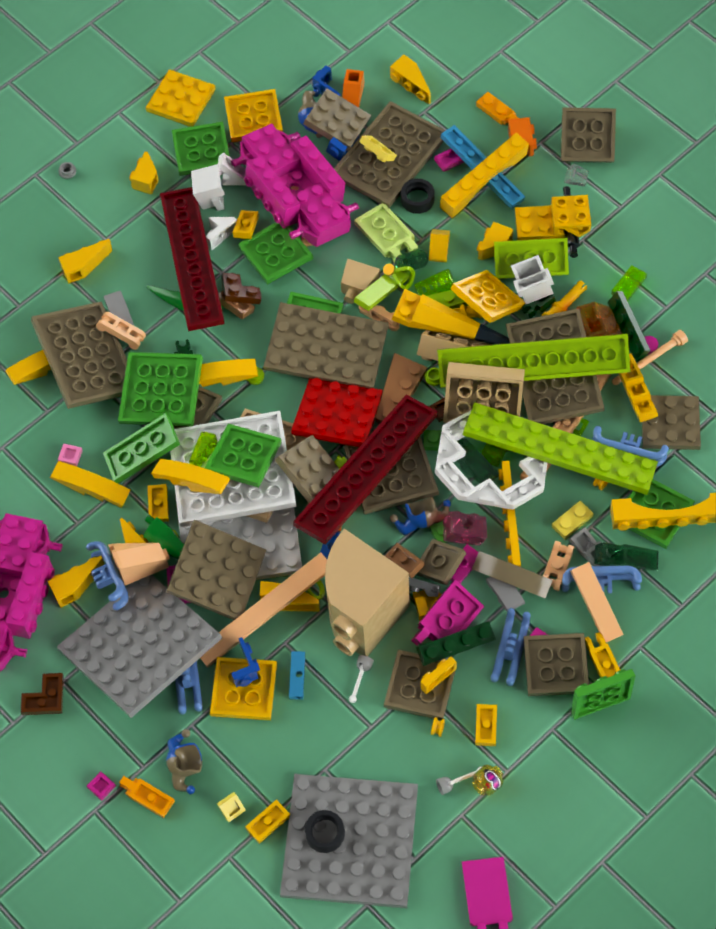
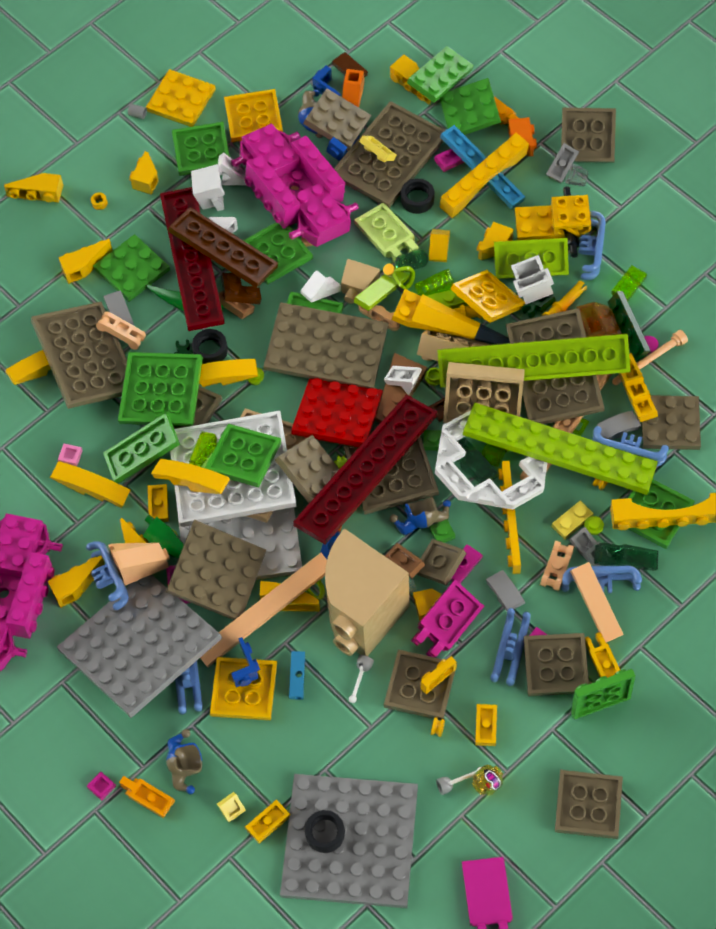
(38, 187): none -> yellow slope
(49, 700): reddish brown plate -> none
(67, 166): light grey plate -> none
(101, 205): none -> yellow bush
(131, 267): none -> bright green plate
(137, 111): none -> light grey hinge
(210, 334): none -> black tyre
(223, 247): none -> reddish brown plate
(245, 224): yellow plate -> none
(319, 287): none -> white slope
(346, 62): none -> reddish brown tile
(403, 376): none -> white slope
(429, 588): dark grey hinge -> none
(440, 74): none -> bright green plate
(455, 643): dark green plate -> none
(456, 532): clear pink brick -> none
(470, 107): none -> bright green plate
(512, 574): dark tan slope -> none
(562, 163): none -> light grey plate
(588, 804): none -> dark tan plate
(593, 246): none -> medium blue piece
(594, 525): none -> lime plate
(618, 424): none -> light grey slope

